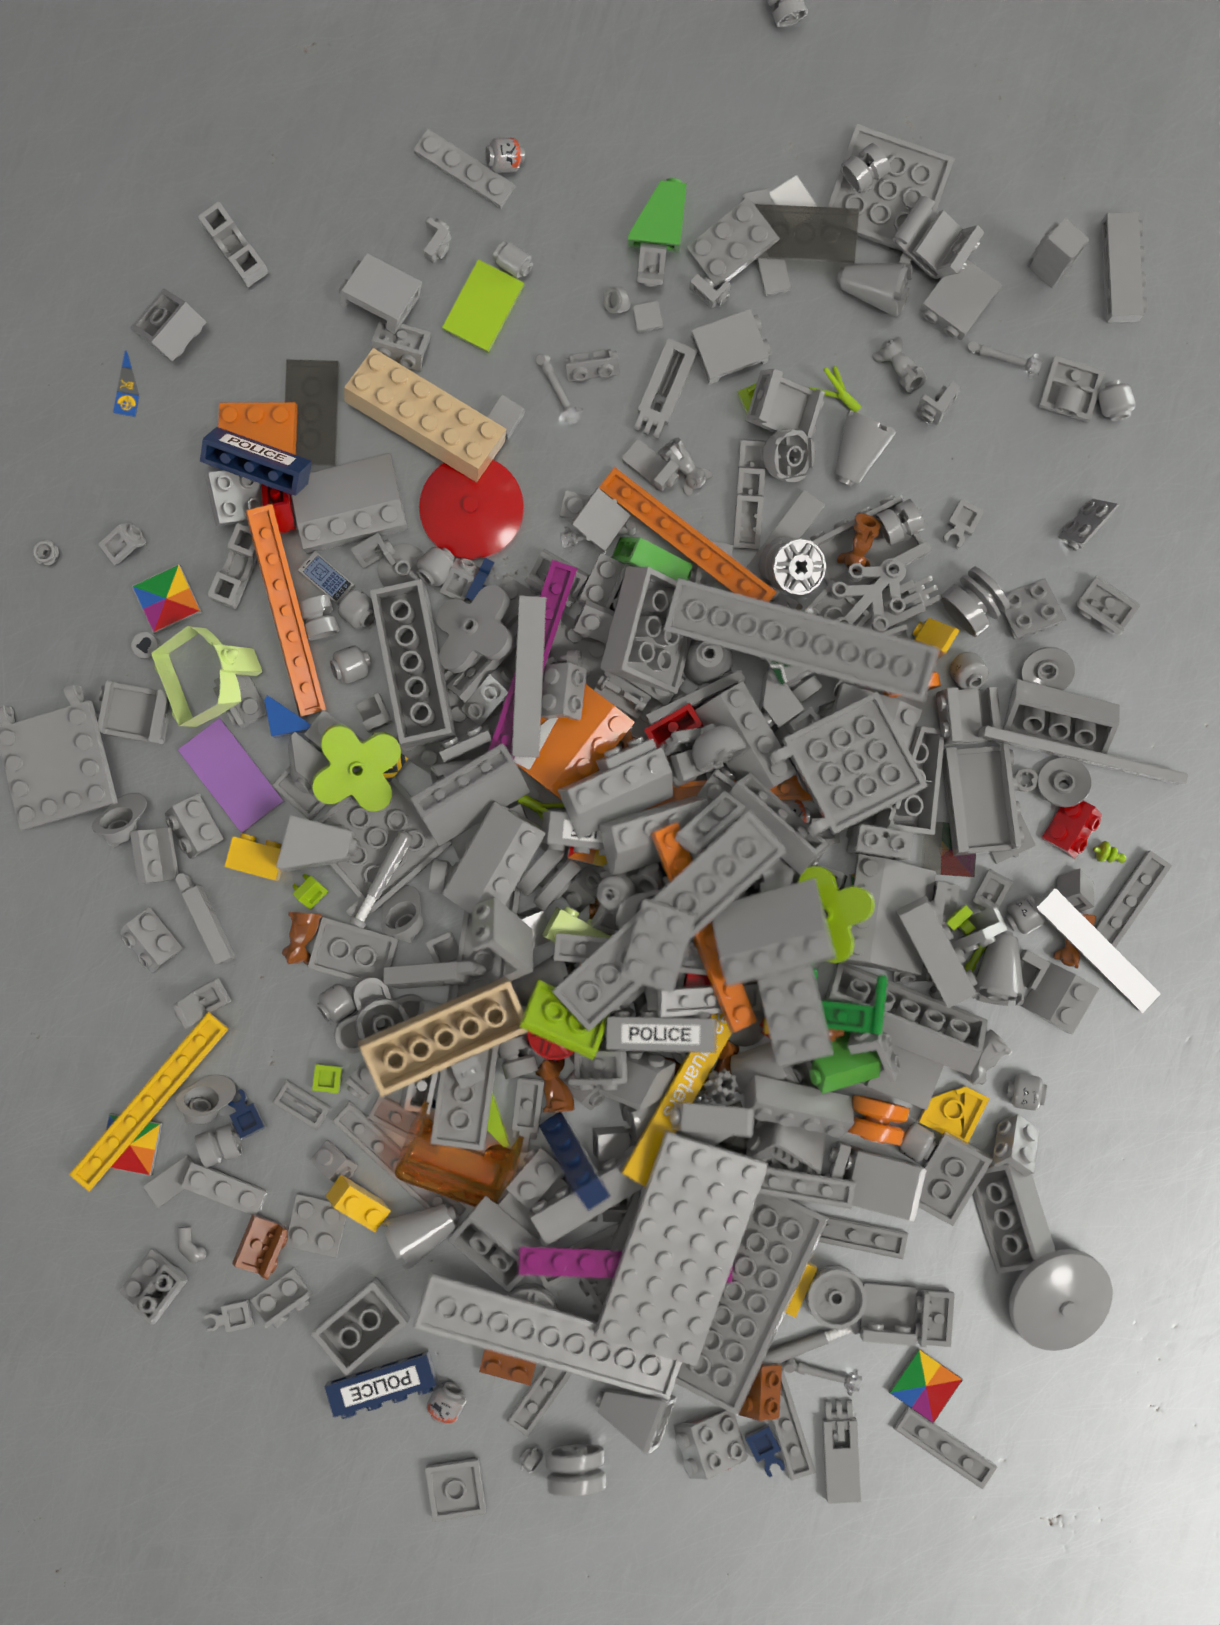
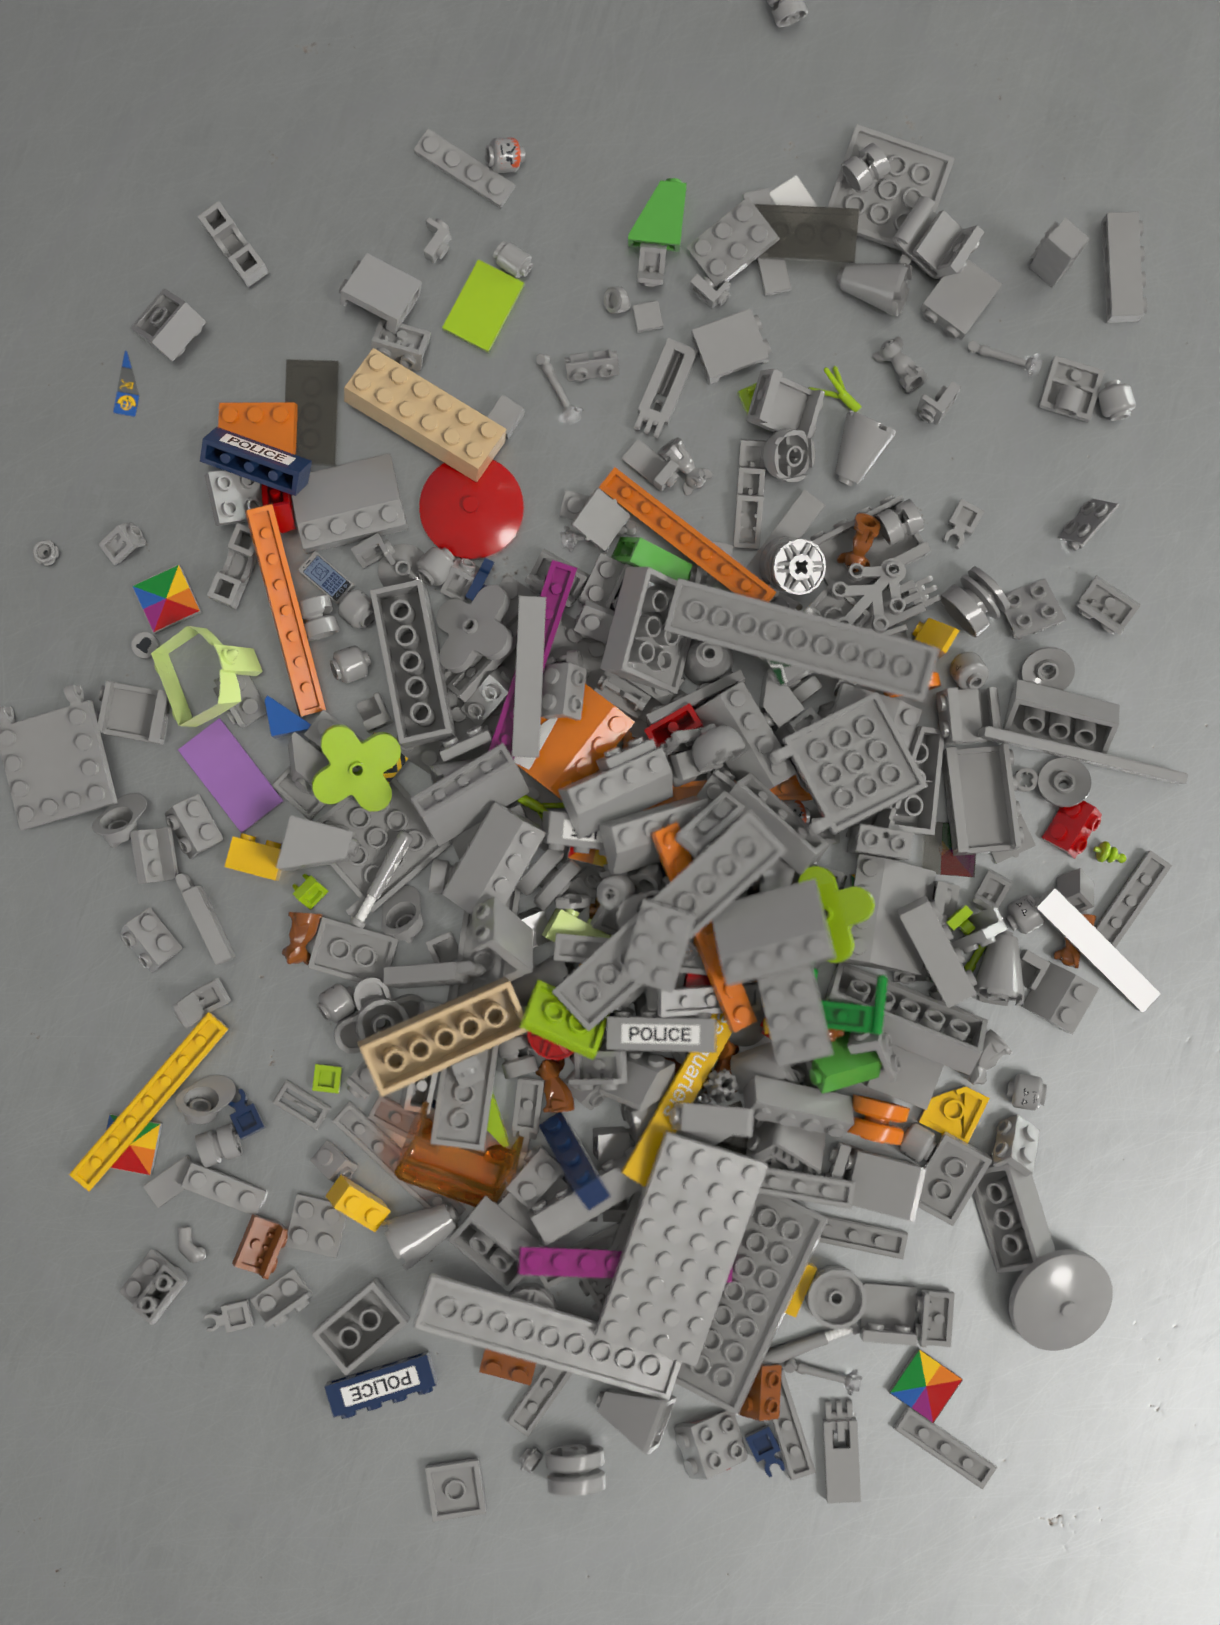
(446, 1403): light grey head -> none
(573, 901): none -> light grey tile

